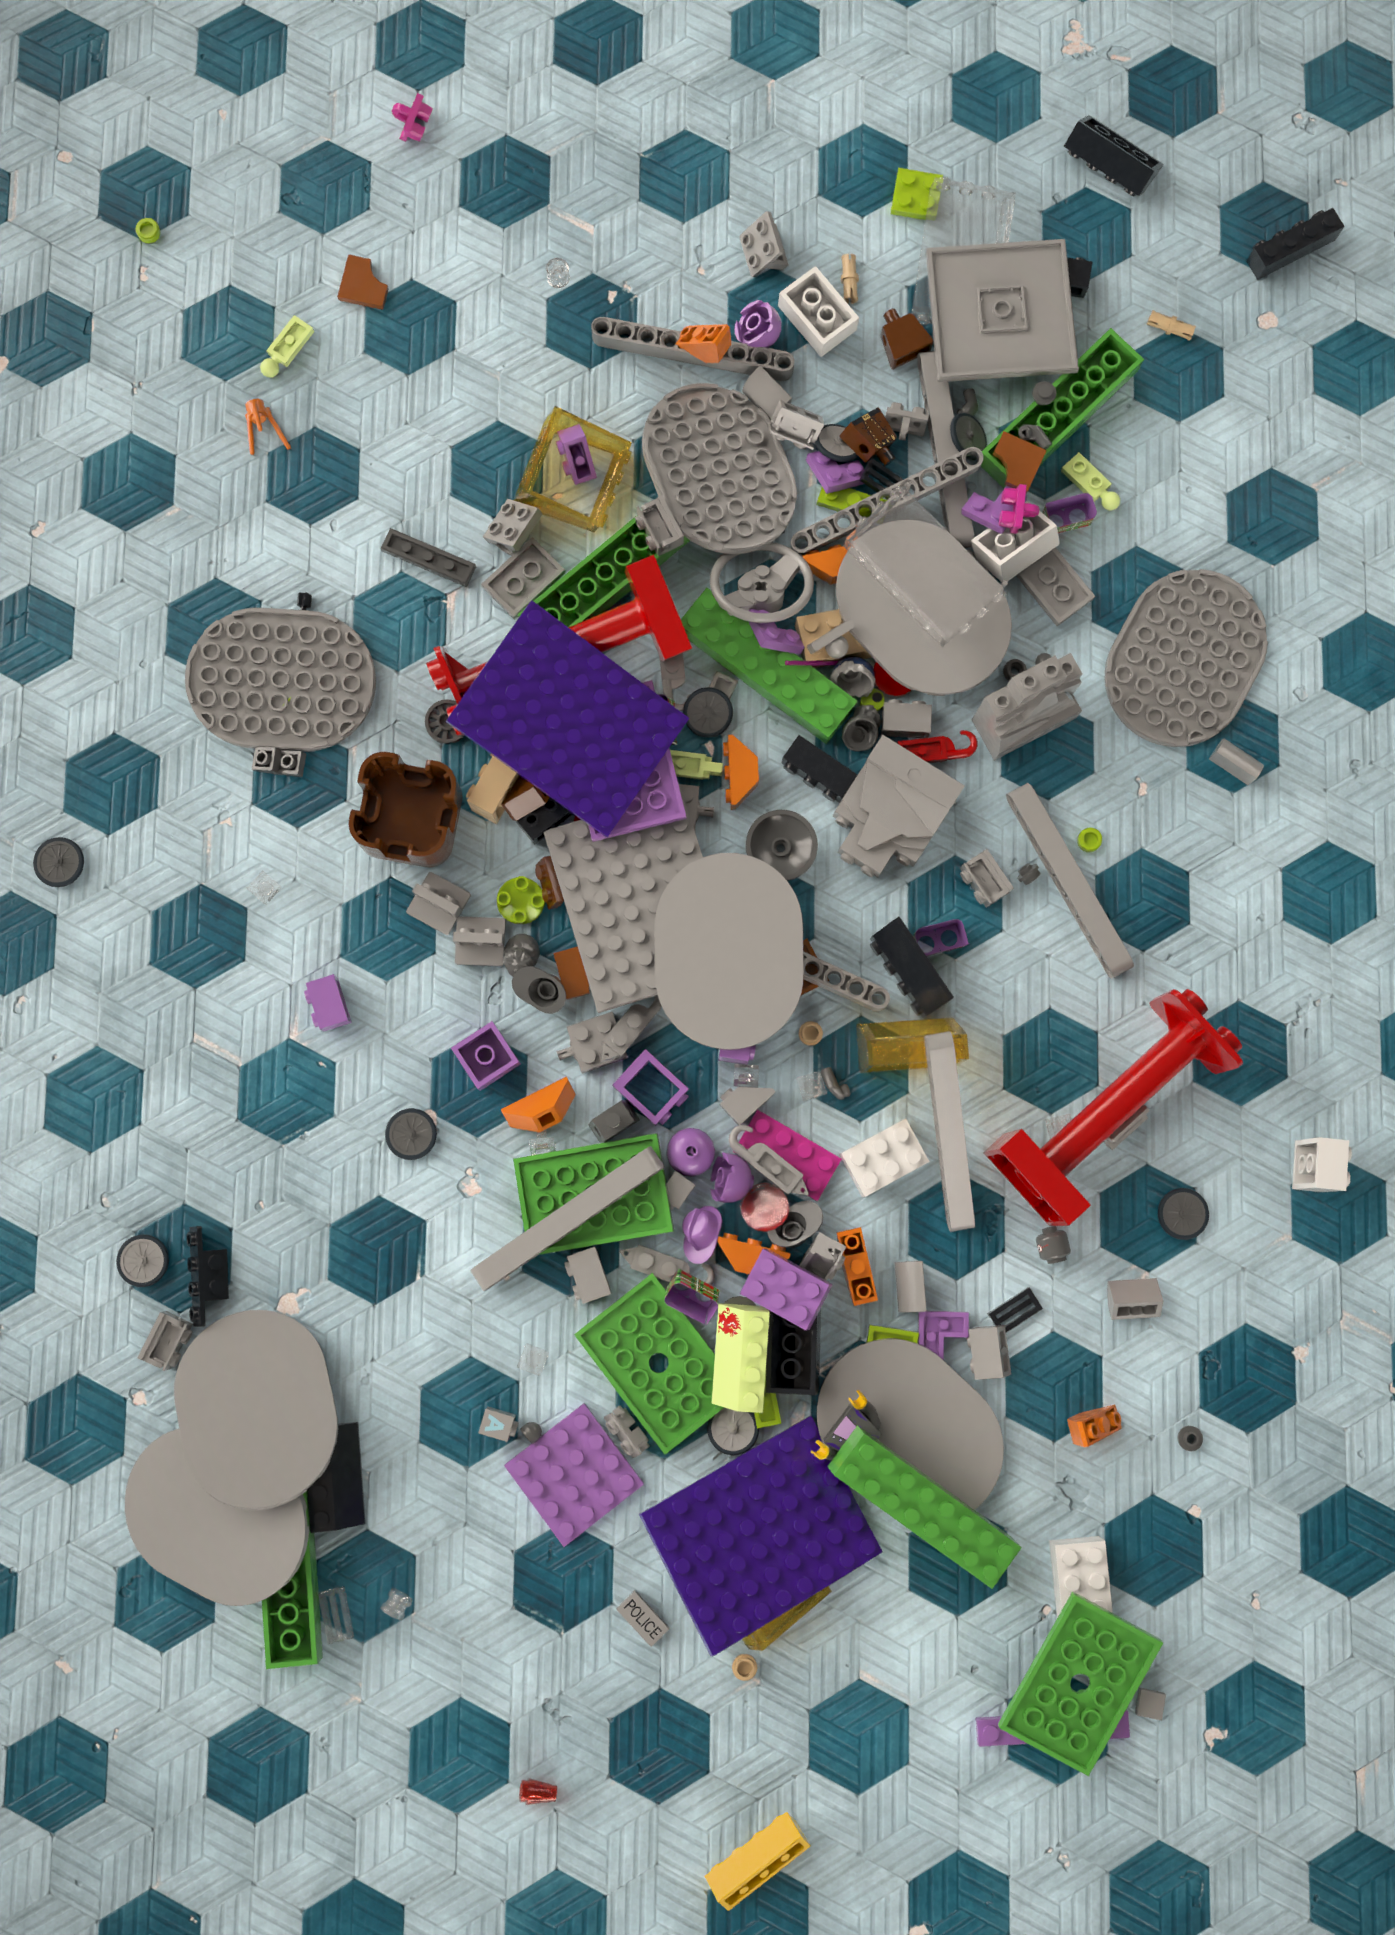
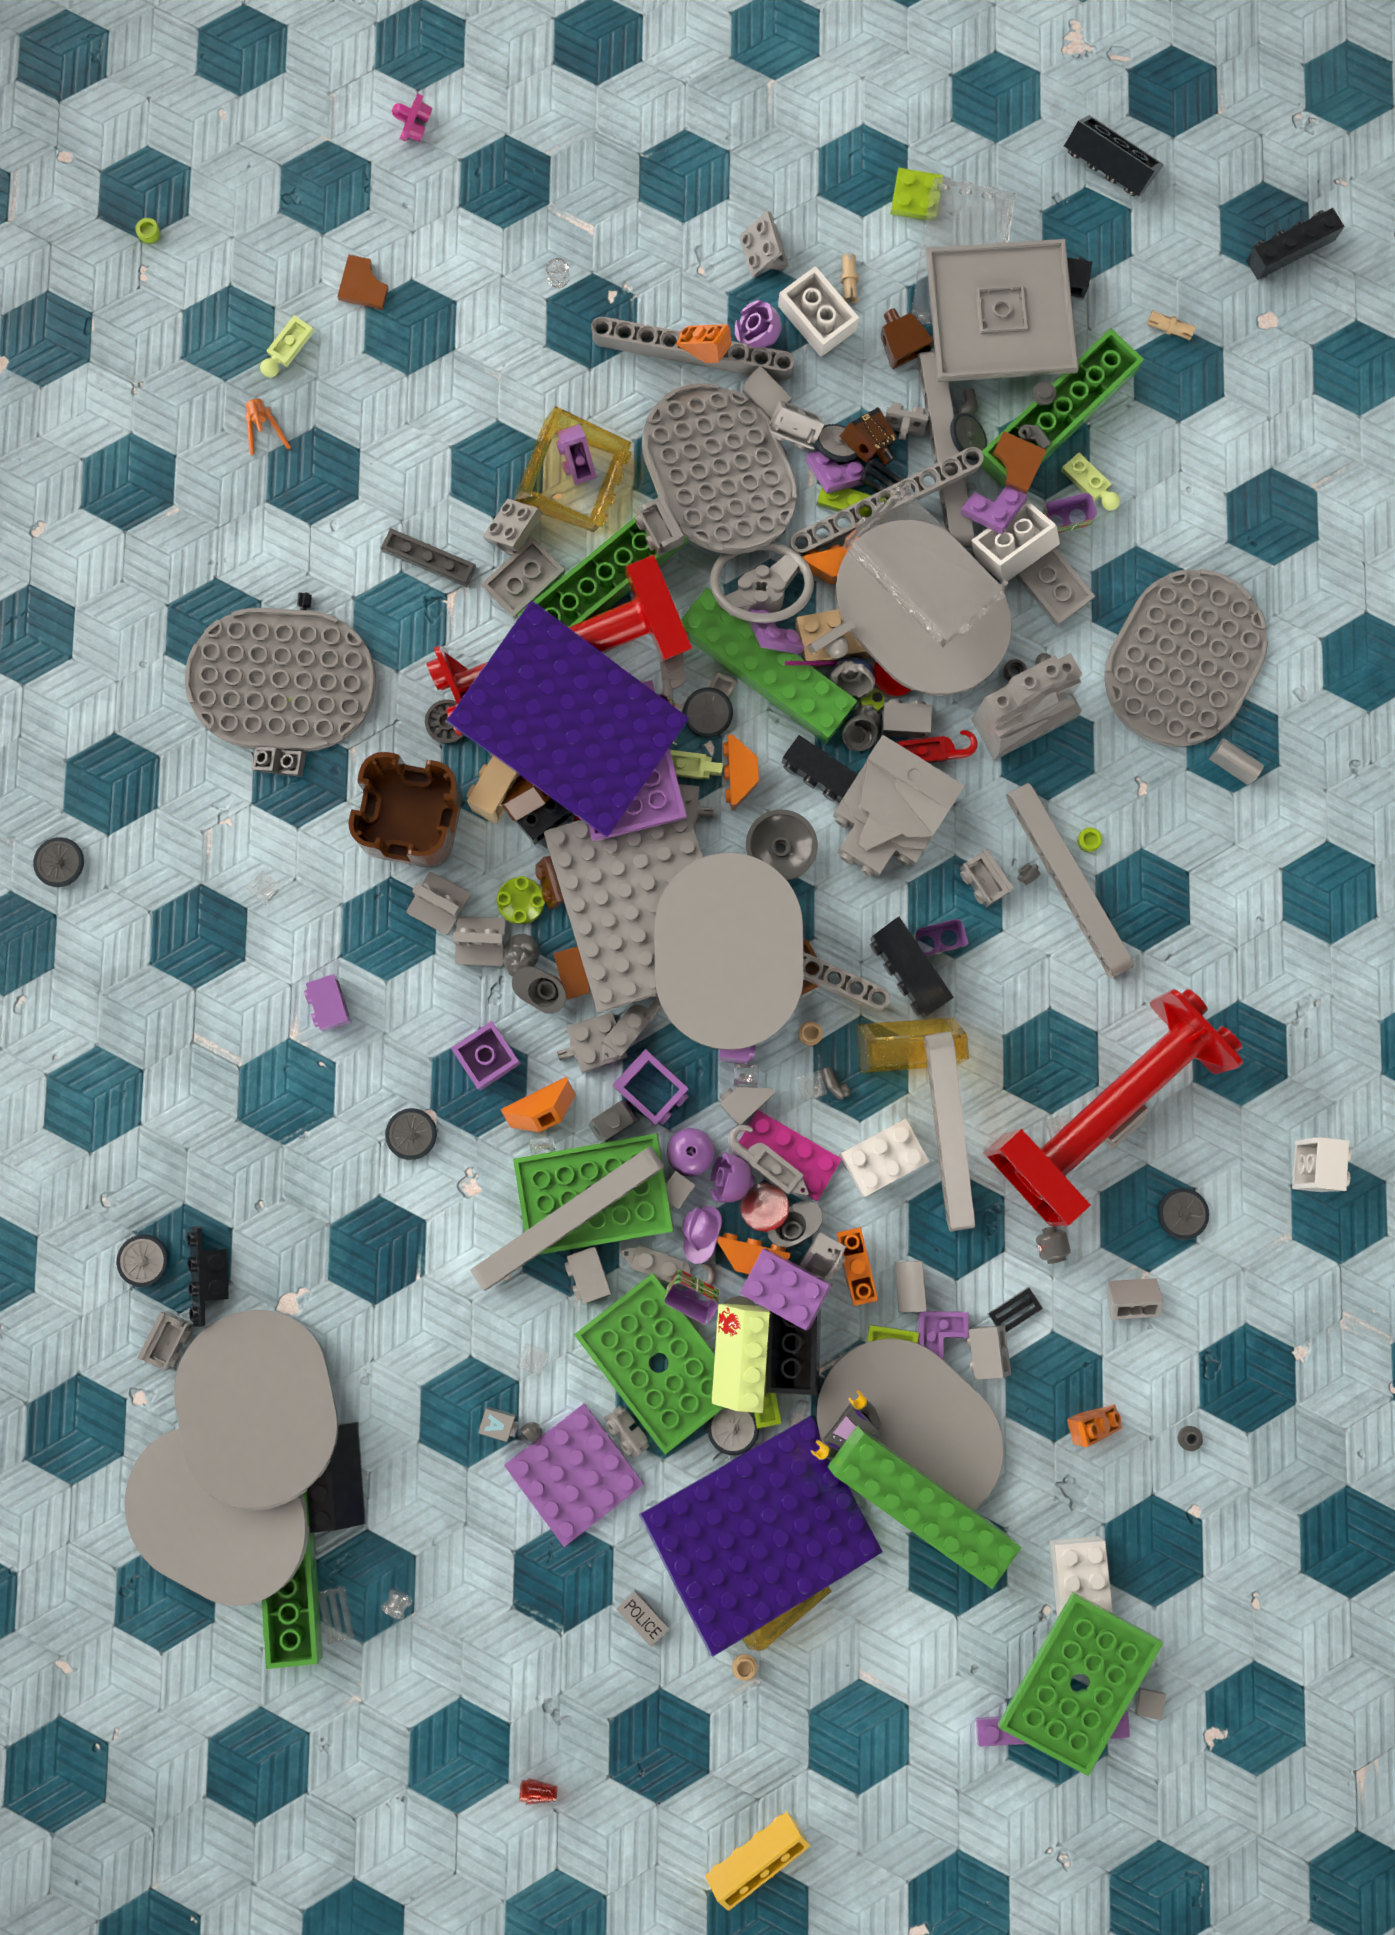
(1020, 509): dark pink hips -> none

